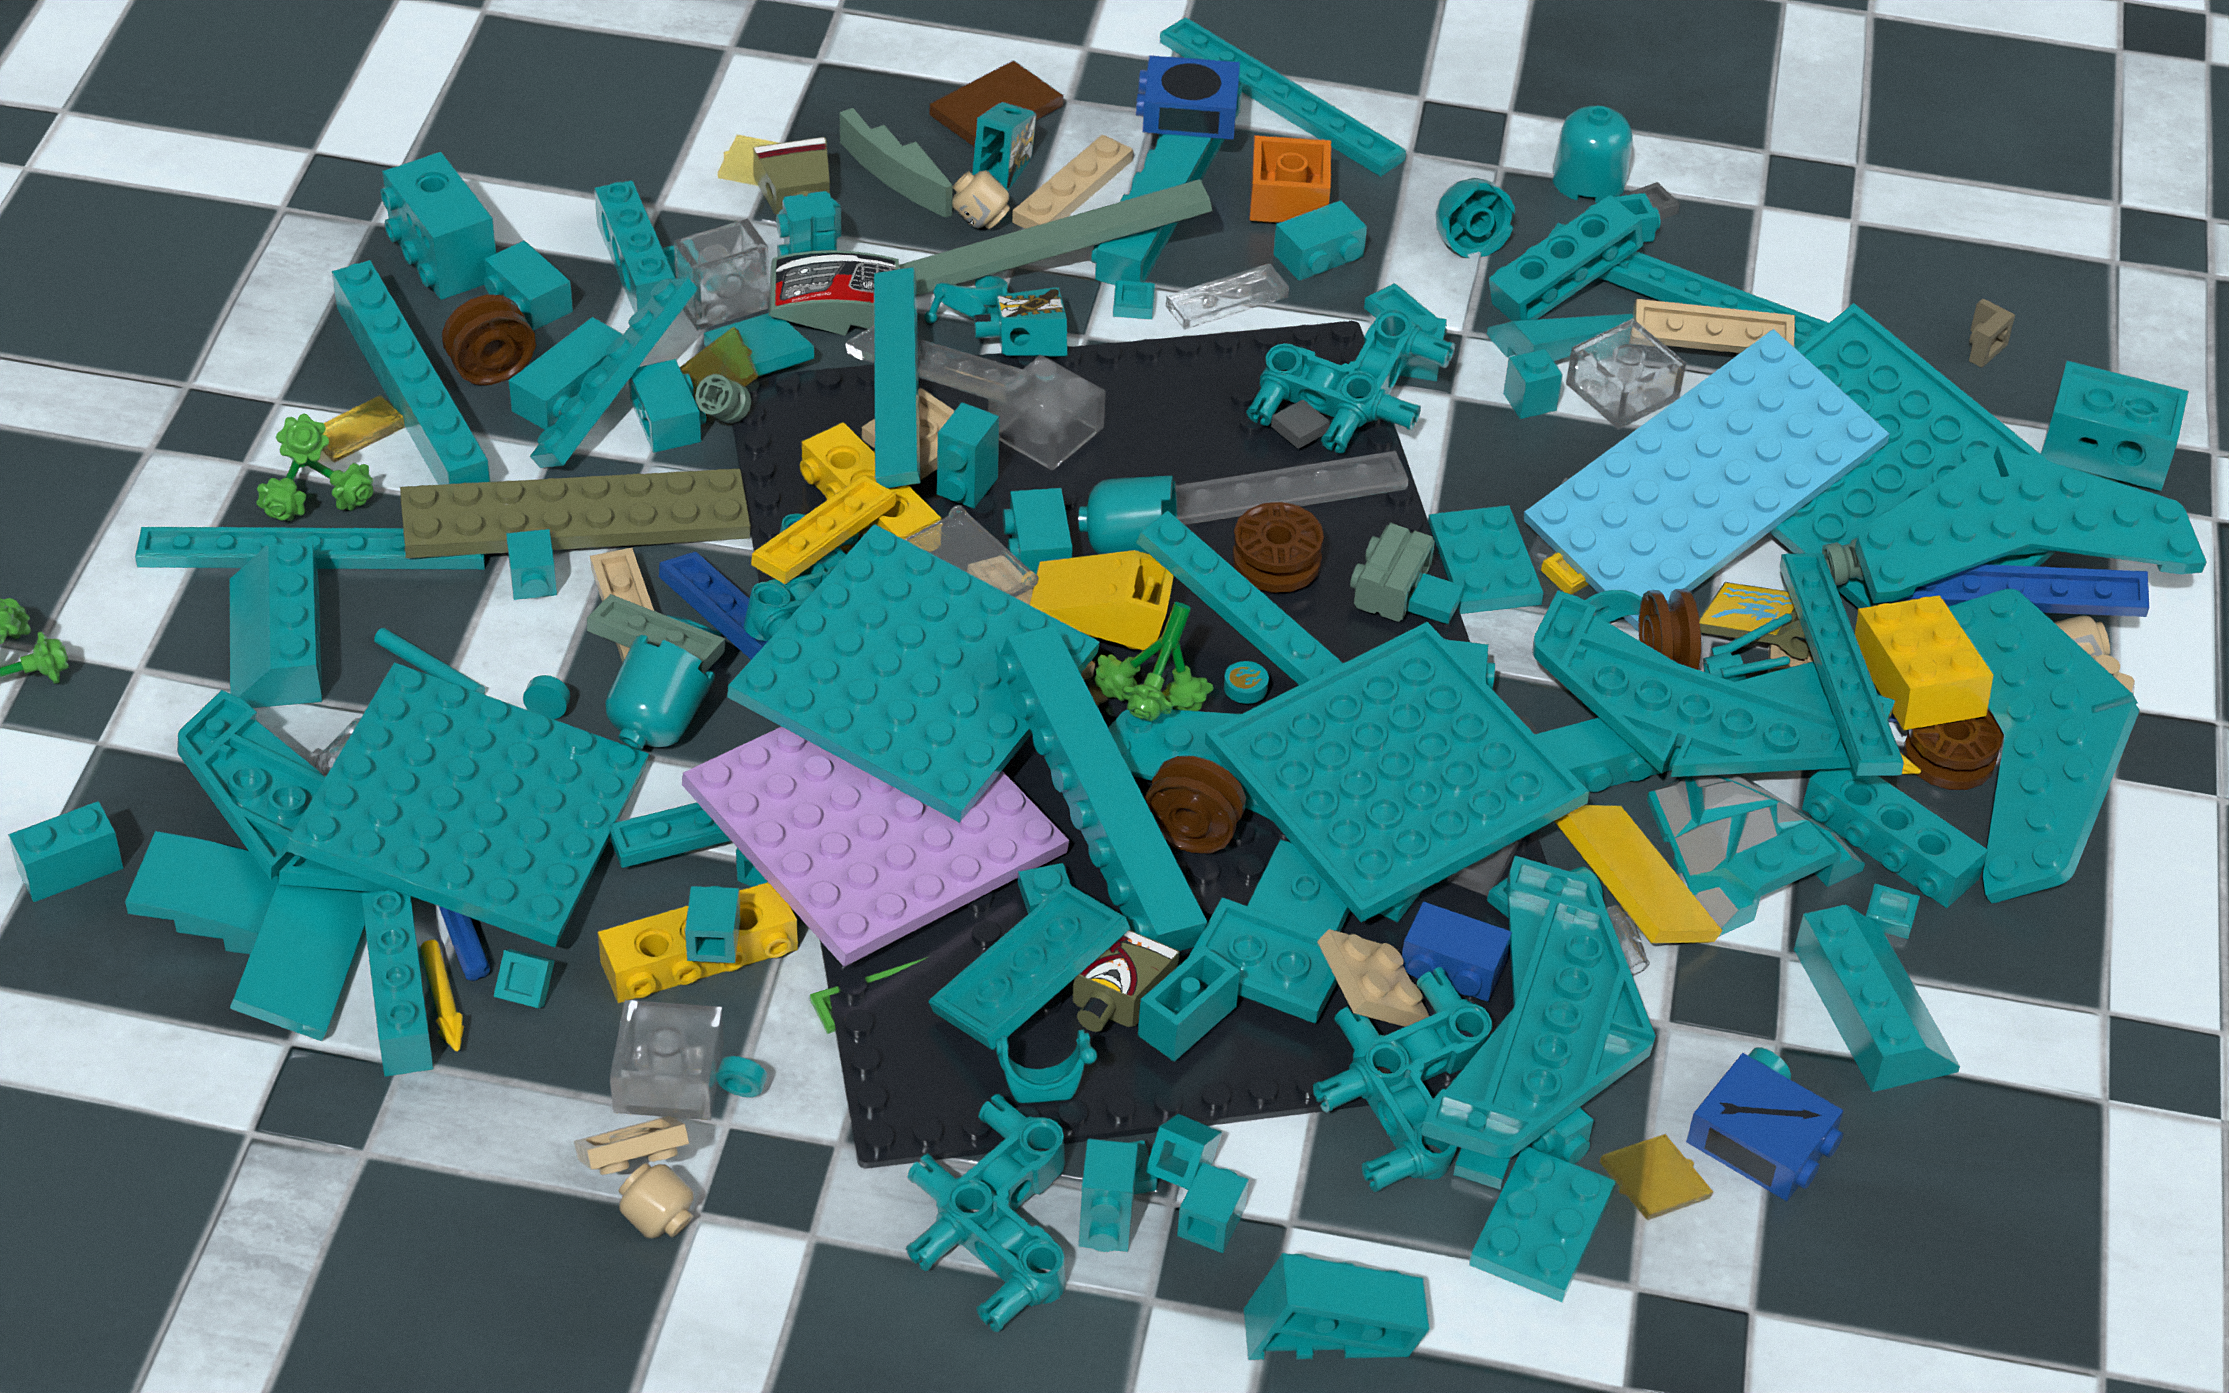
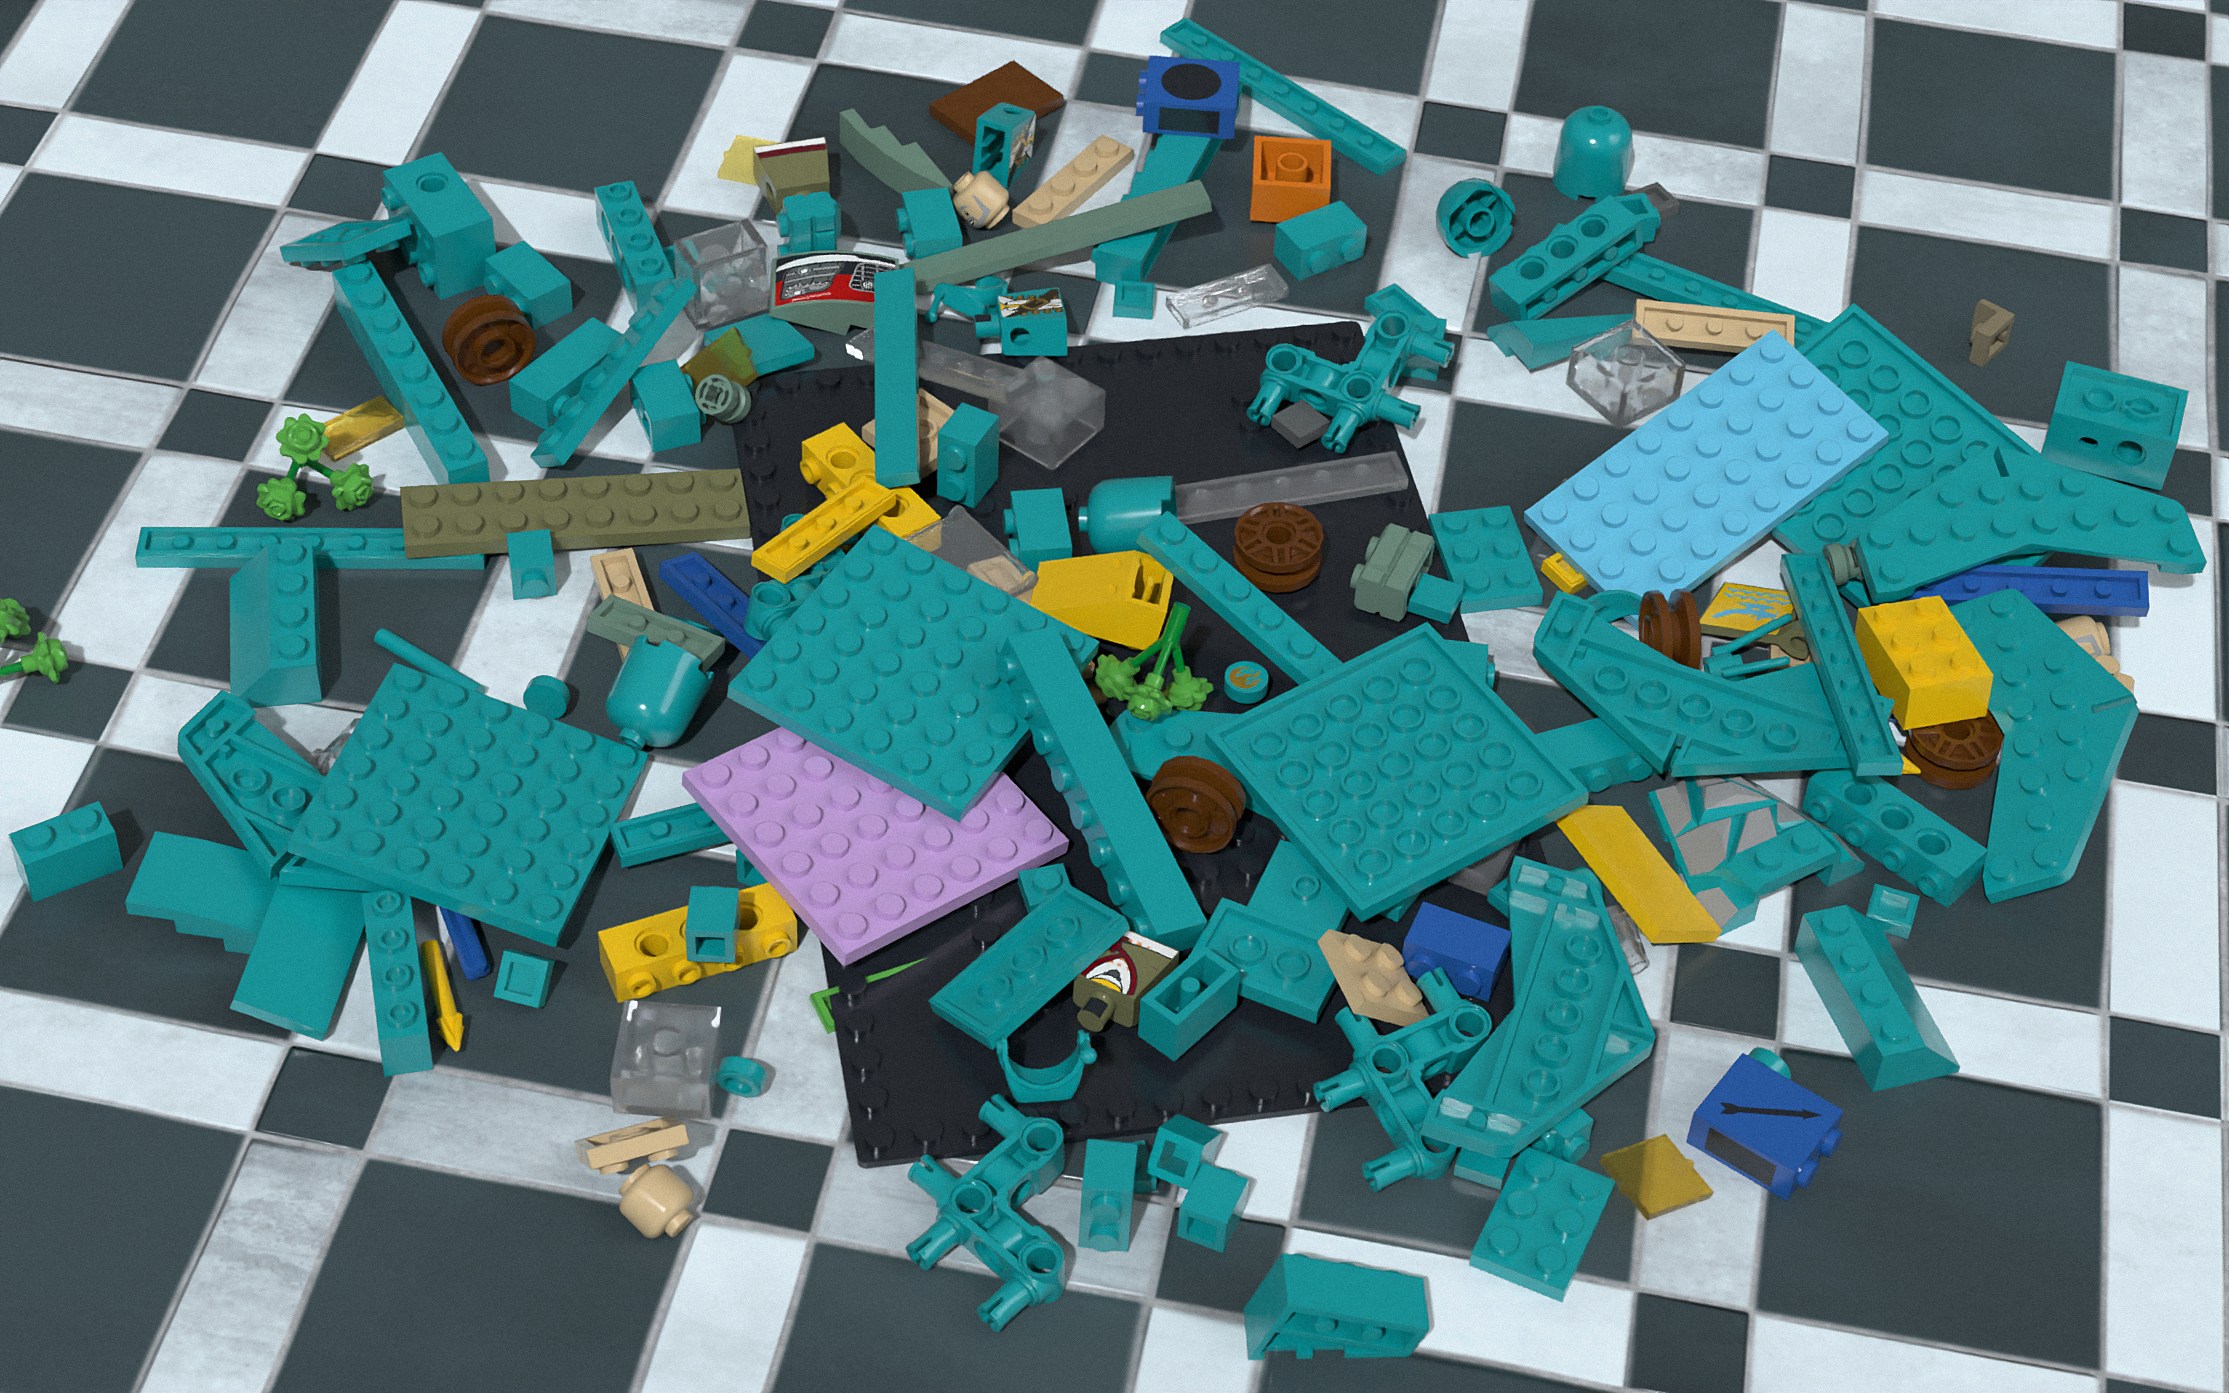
(346, 242): none -> teal plate
(928, 223): none -> teal brick
(1532, 383): teal brick -> none

